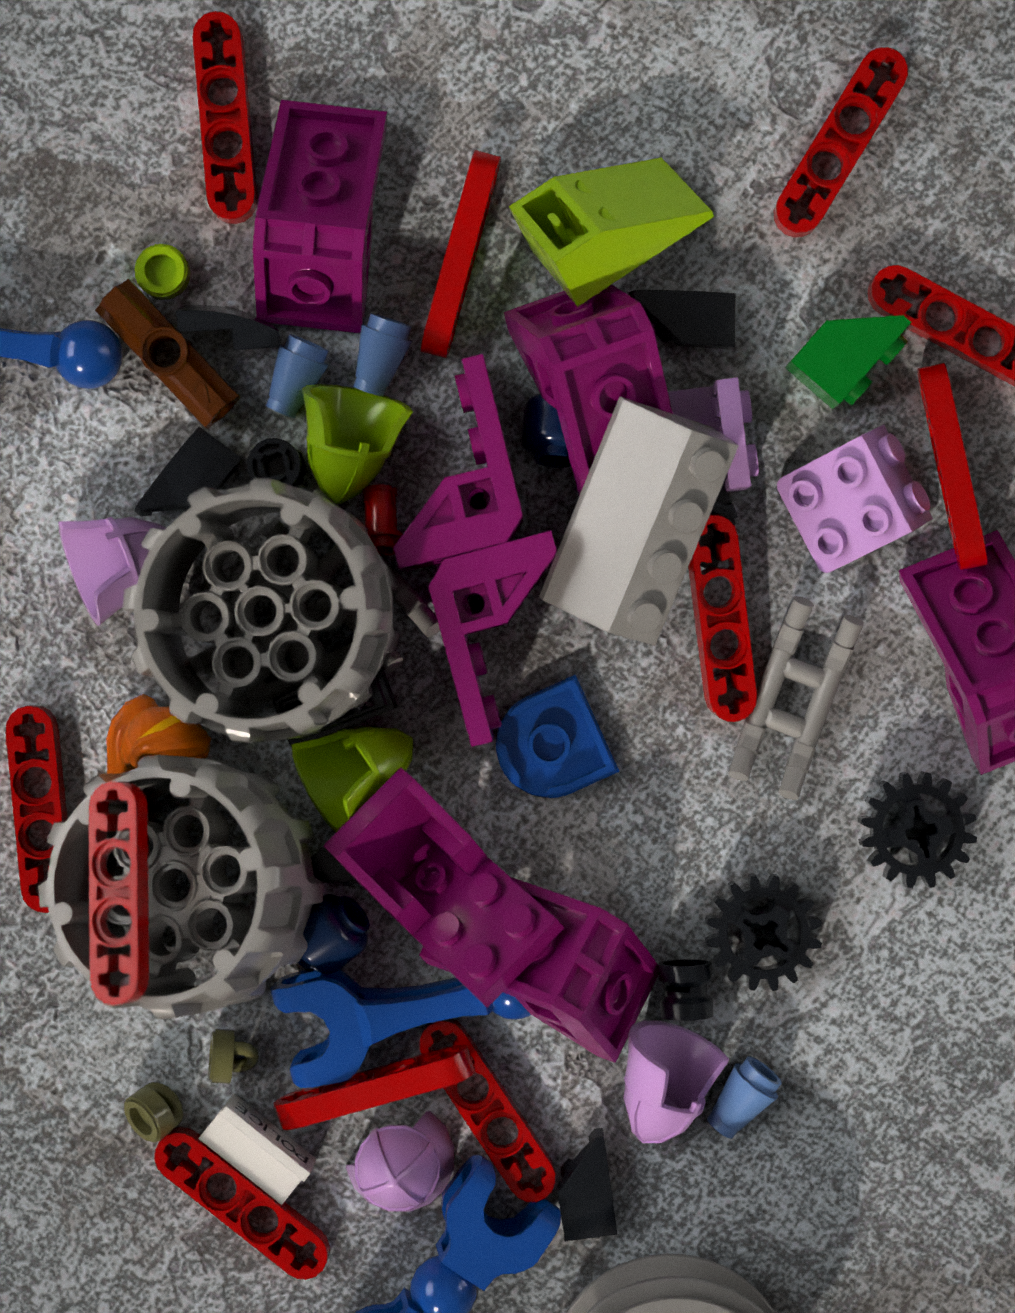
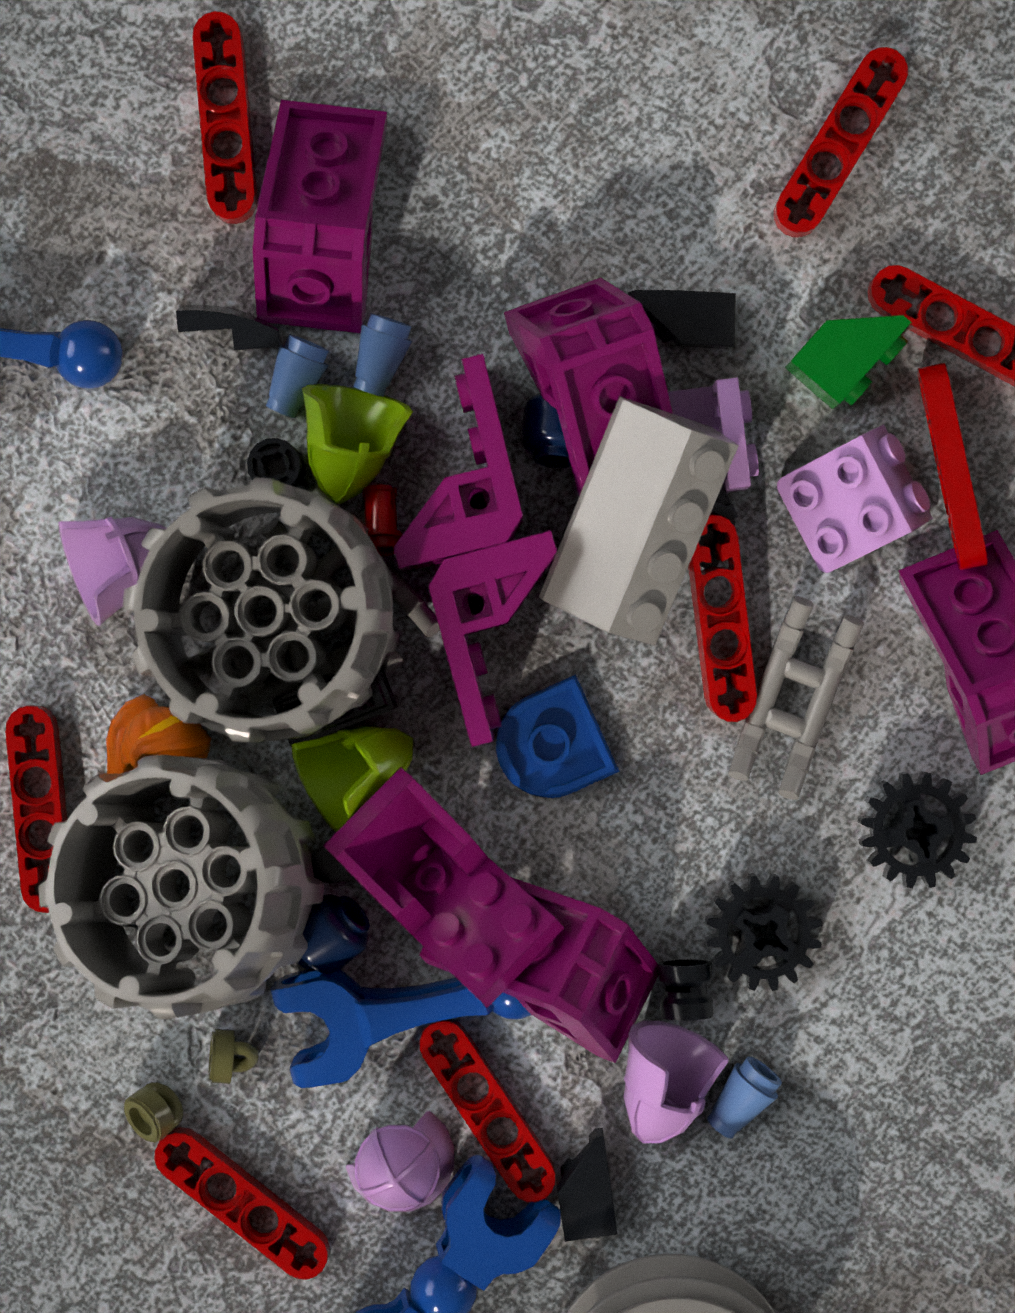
(108, 892): red beam -> none
(144, 331): reddish brown piece -> none
(162, 271): lime tile -> none
(196, 465): black slope -> none
(258, 1149): white panel -> none
(375, 1087): red beam -> none
(460, 254): red beam -> none
(606, 222): lime slope -> none

